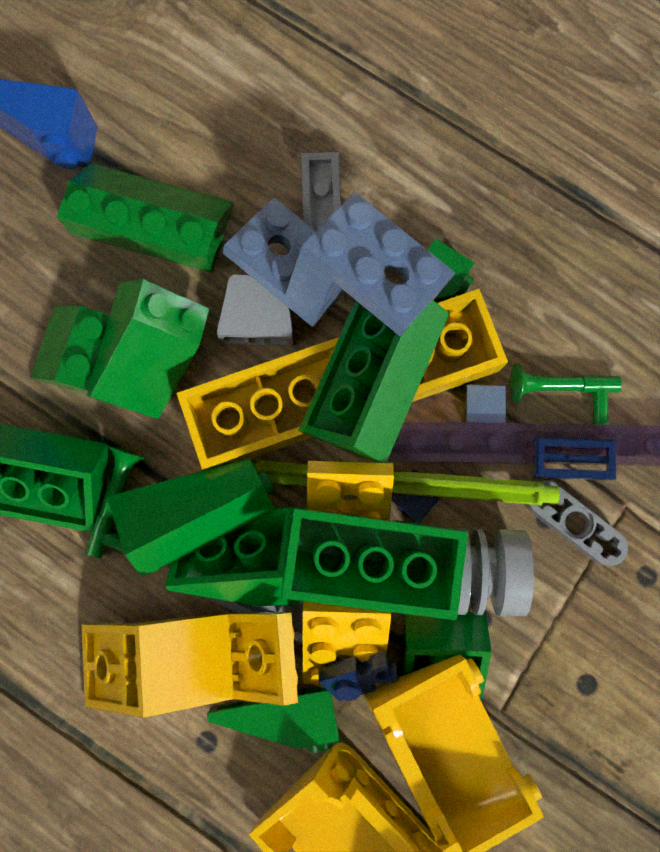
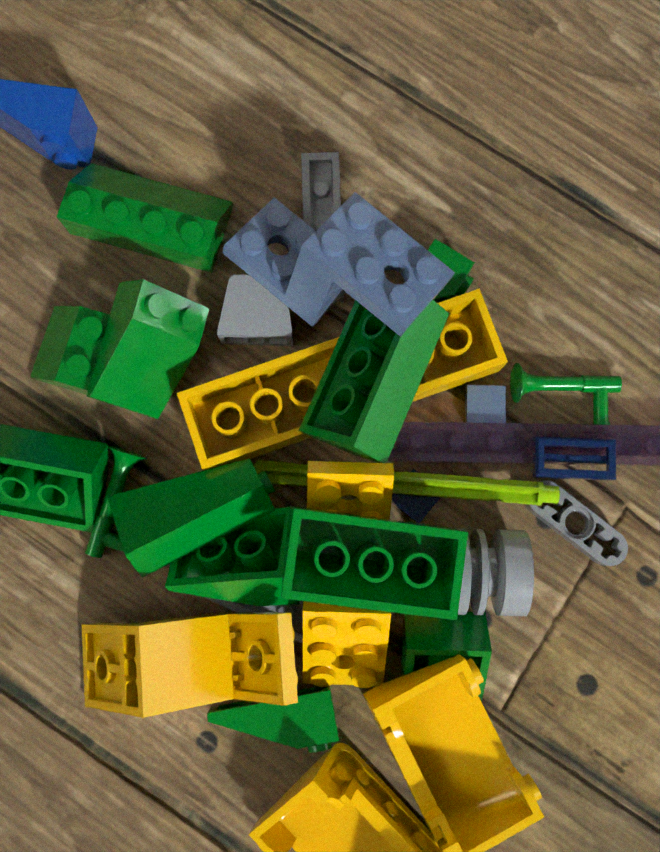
(351, 678): dark blue plate -> none

